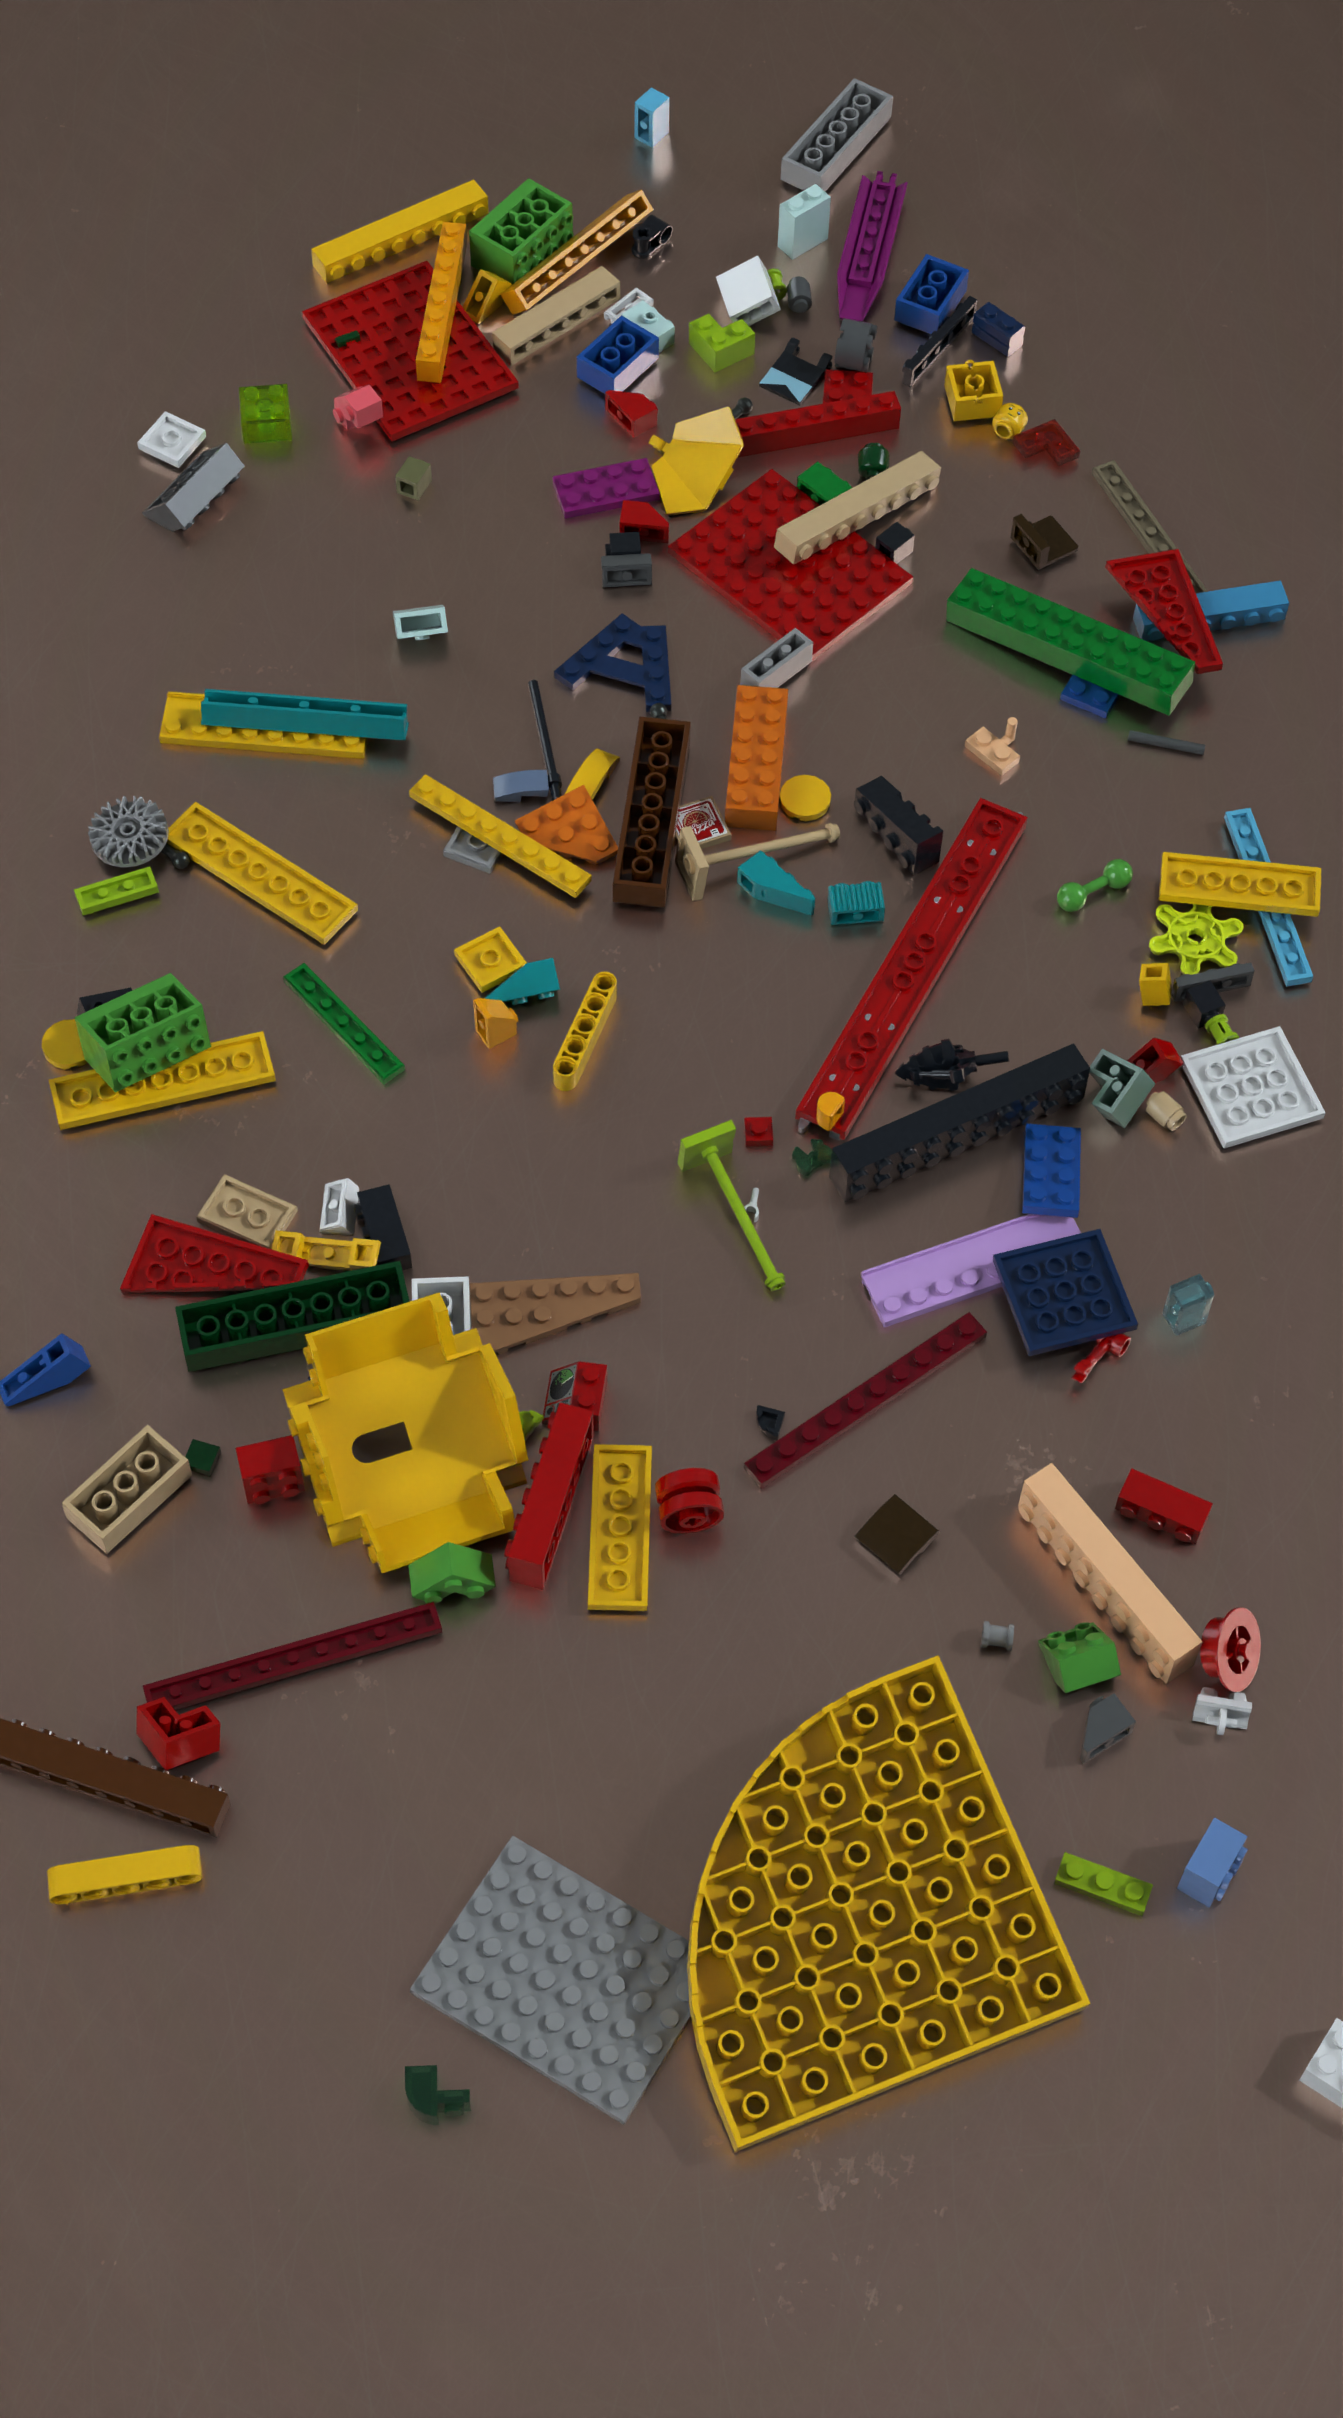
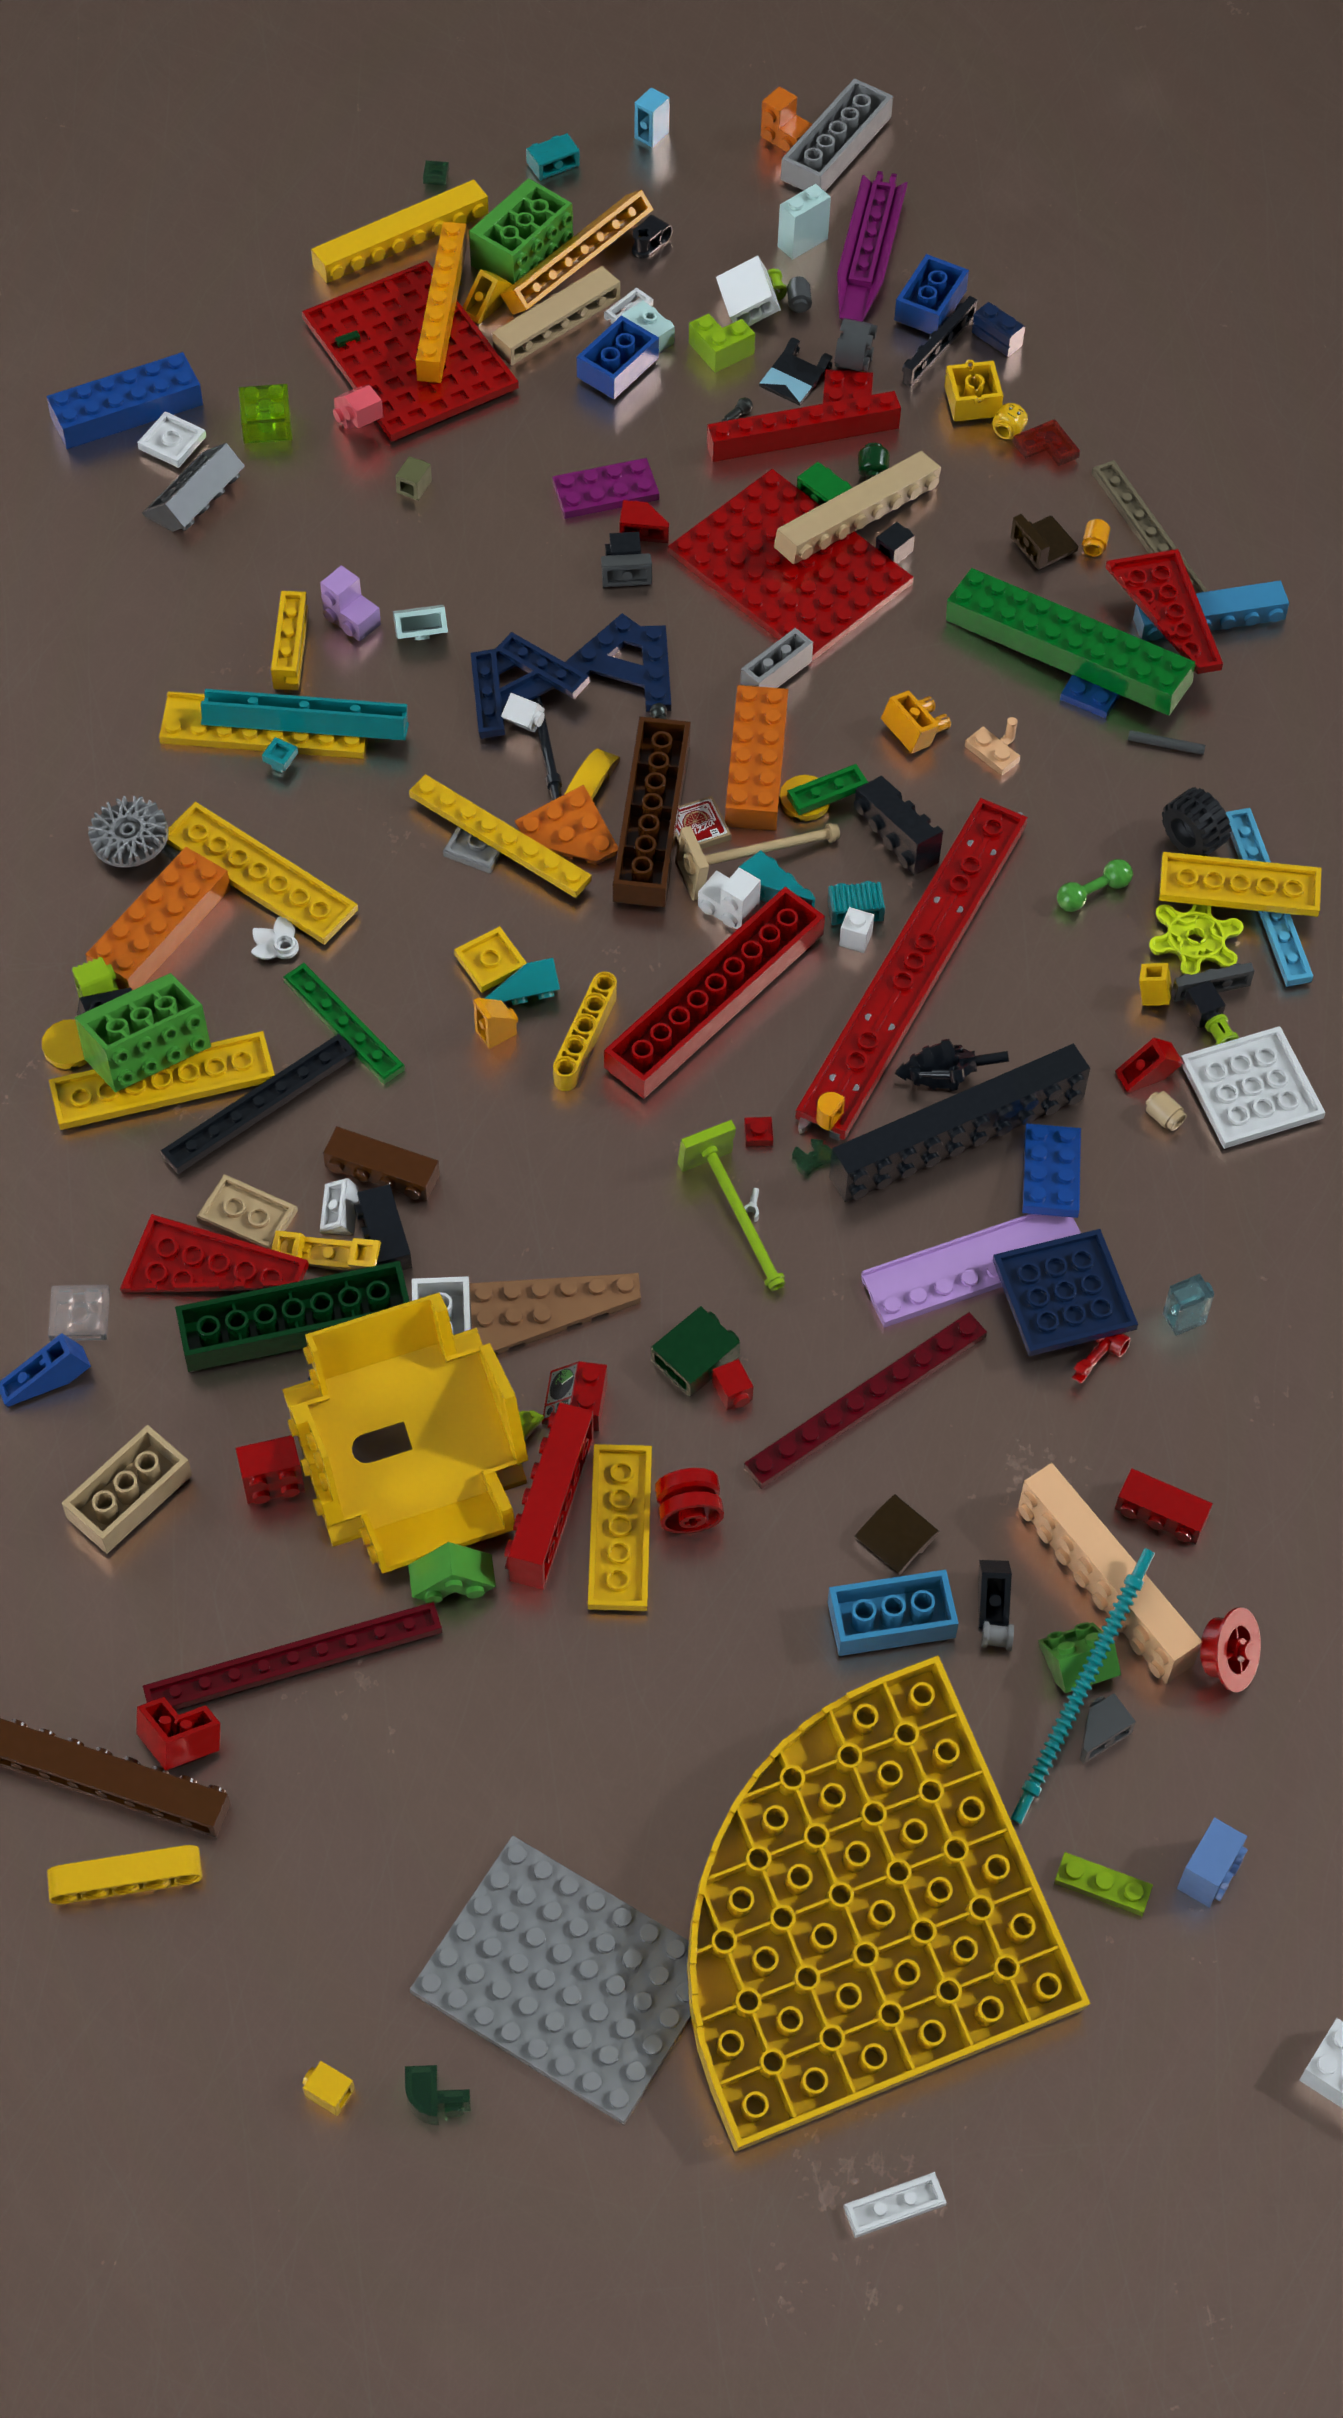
(79, 1312): none -> clear plate
(94, 978): none -> lime brick
(116, 890): lime plate -> none
(124, 400): none -> blue brick
(161, 918): none -> orange brick
(202, 1456): dark green tile -> none
(258, 1104): none -> black plate
(272, 941): none -> white plate
(279, 754): none -> teal tile
(289, 640): none -> yellow brick
(327, 2087): none -> yellow brick
(347, 606): none -> lavender brick
(381, 1163): none -> reddish brown brick
(436, 172): none -> clear green plate
(514, 785): sand blue slope -> none
(523, 712): none -> white brick
(543, 675): none -> dark blue plate
(553, 156): none -> teal brick
(631, 411): red slope -> none
(694, 1350): none -> dark green brick
(696, 461): yellow panel -> none
(713, 992): none -> red brick
(732, 898): none -> white brick
(733, 1384): none -> red brick
(770, 1421): black tile -> none
(779, 119): none -> orange brick
(826, 789): none -> green plate
(856, 930): none -> white brick
(892, 1612): none -> dark azure brick
(894, 2205): none -> white tile
(912, 720): none -> light orange brick
(994, 1592): none -> black slope
(1032, 1787): none -> teal hose
(1095, 537): none -> light orange brick
(1122, 1087): sand green brick -> none
(1196, 822): none -> black tyre
(1222, 1711): white hips -> none

